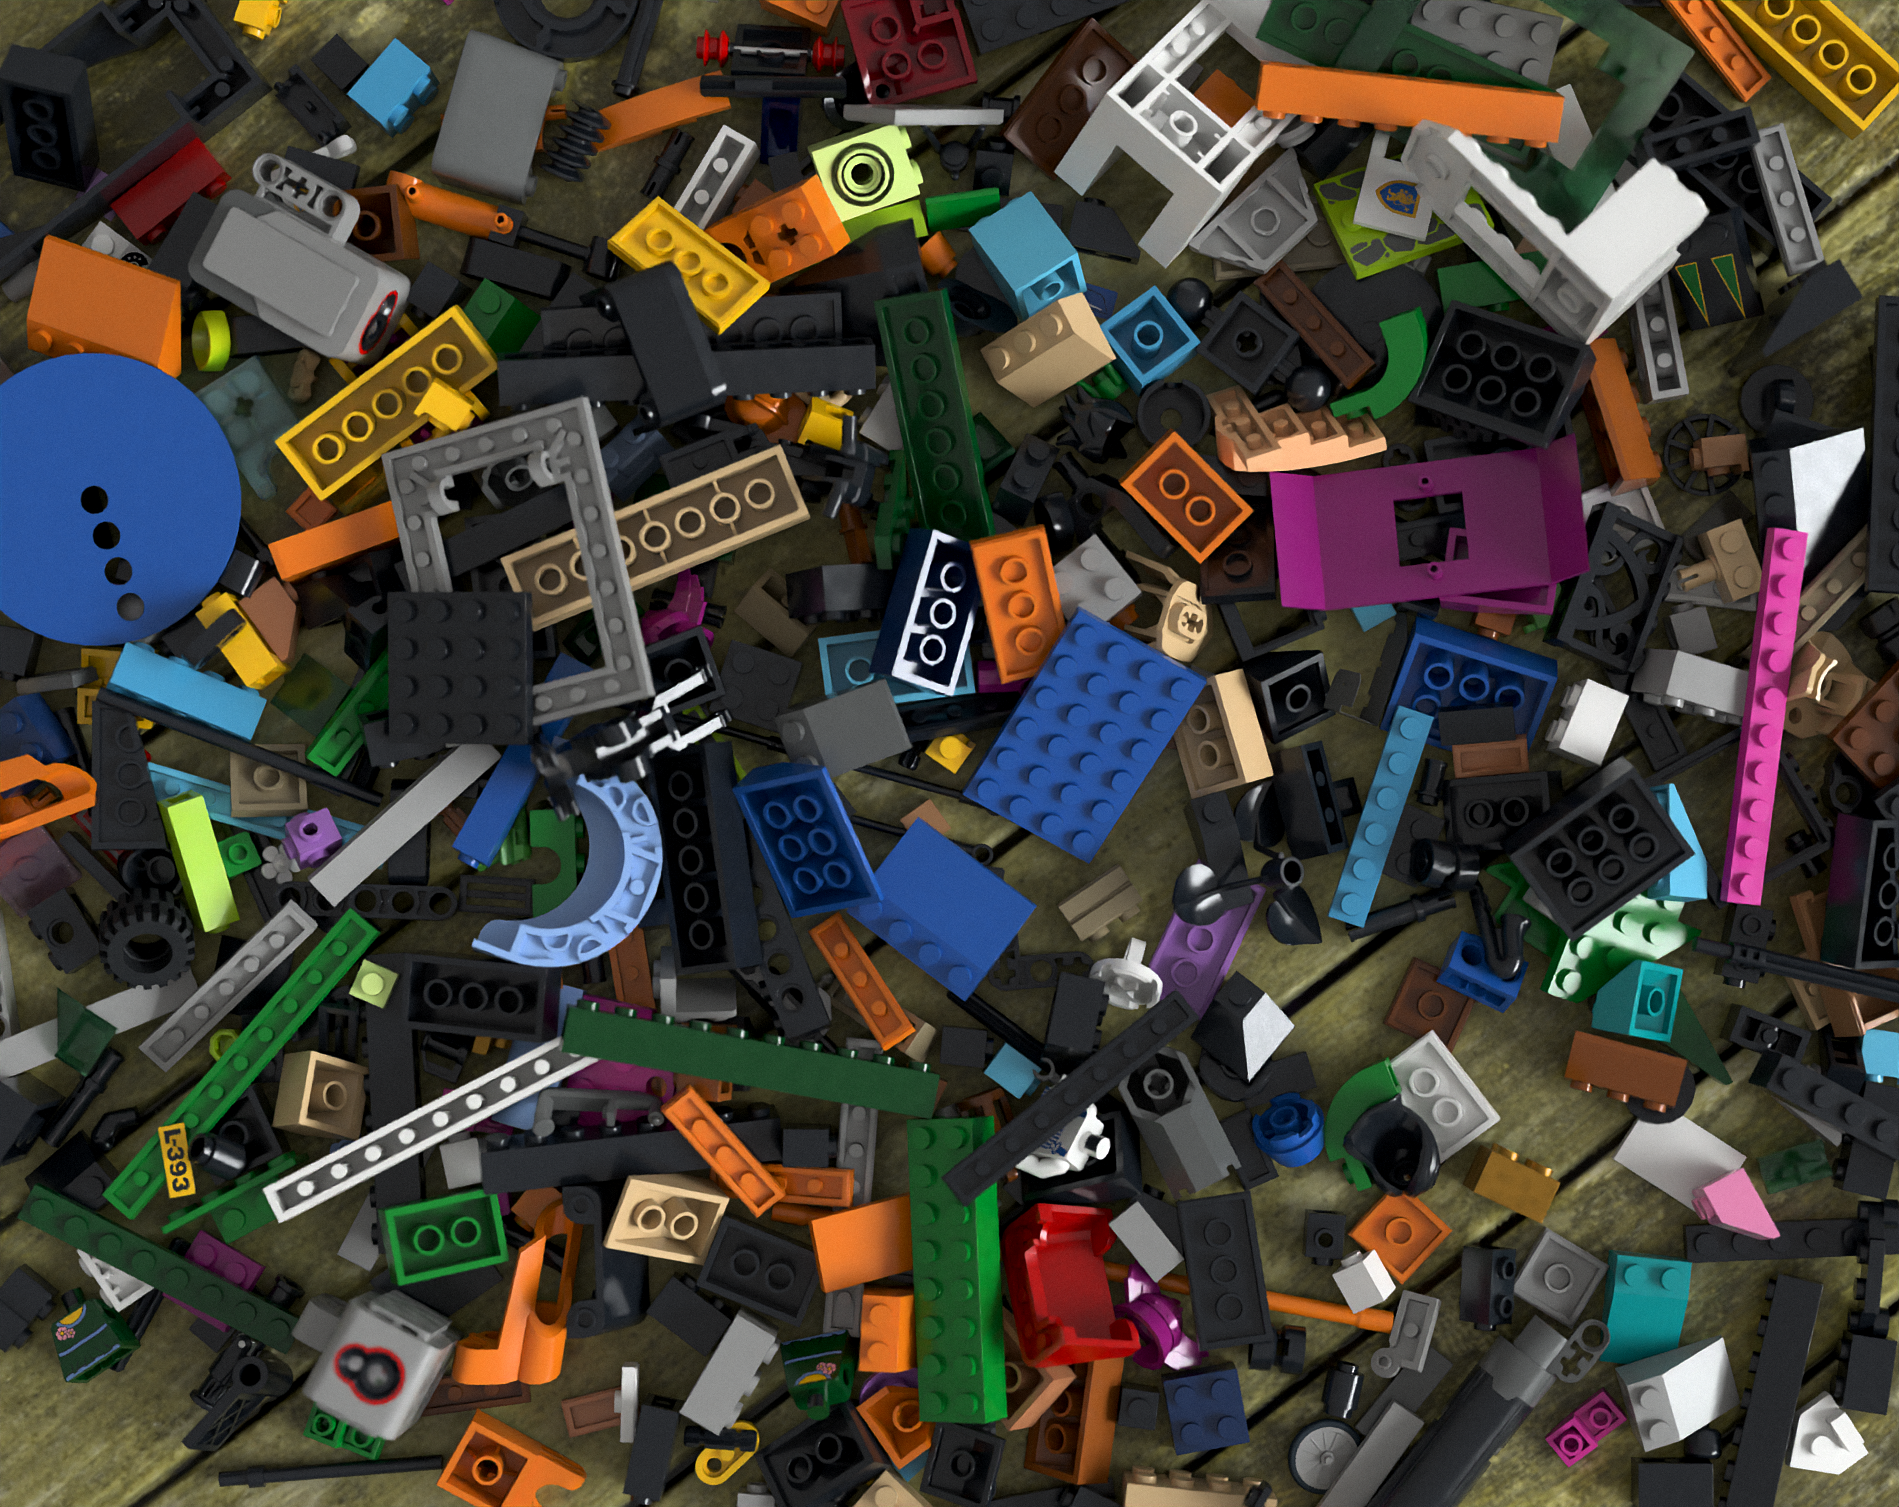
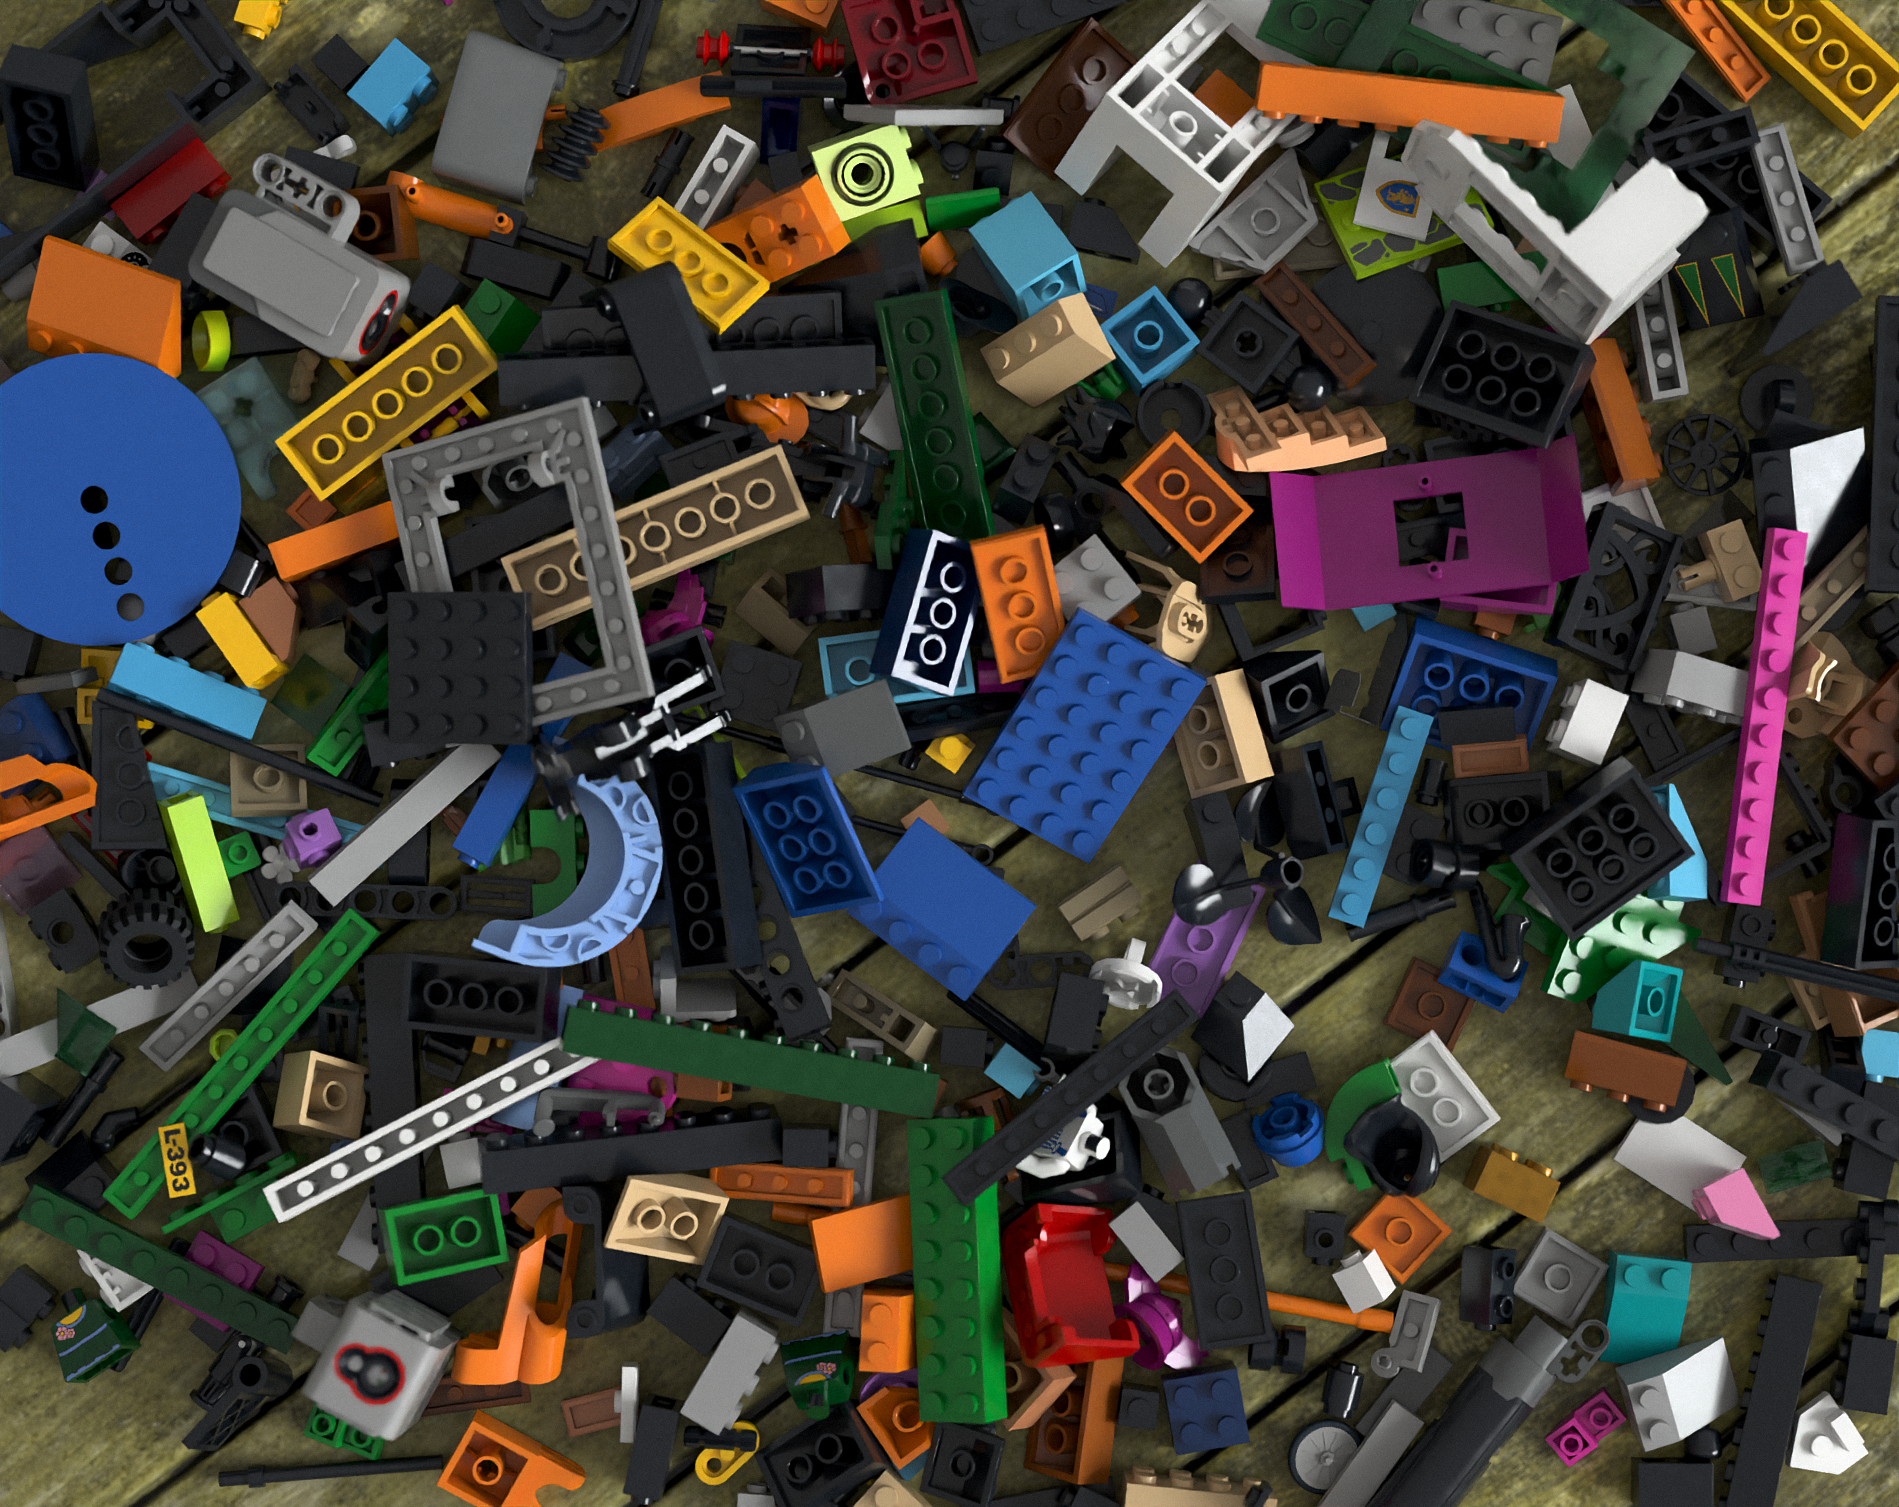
(214, 639): black beam -> none
(374, 983): yellowish green plate -> none
(446, 407): yellow brick -> none
(722, 1150): orange tile -> none
(822, 423): yellow brick -> none
(861, 981): orange tile -> none
(1407, 350): green arch -> none
(1719, 455): medium nougat brick -> none

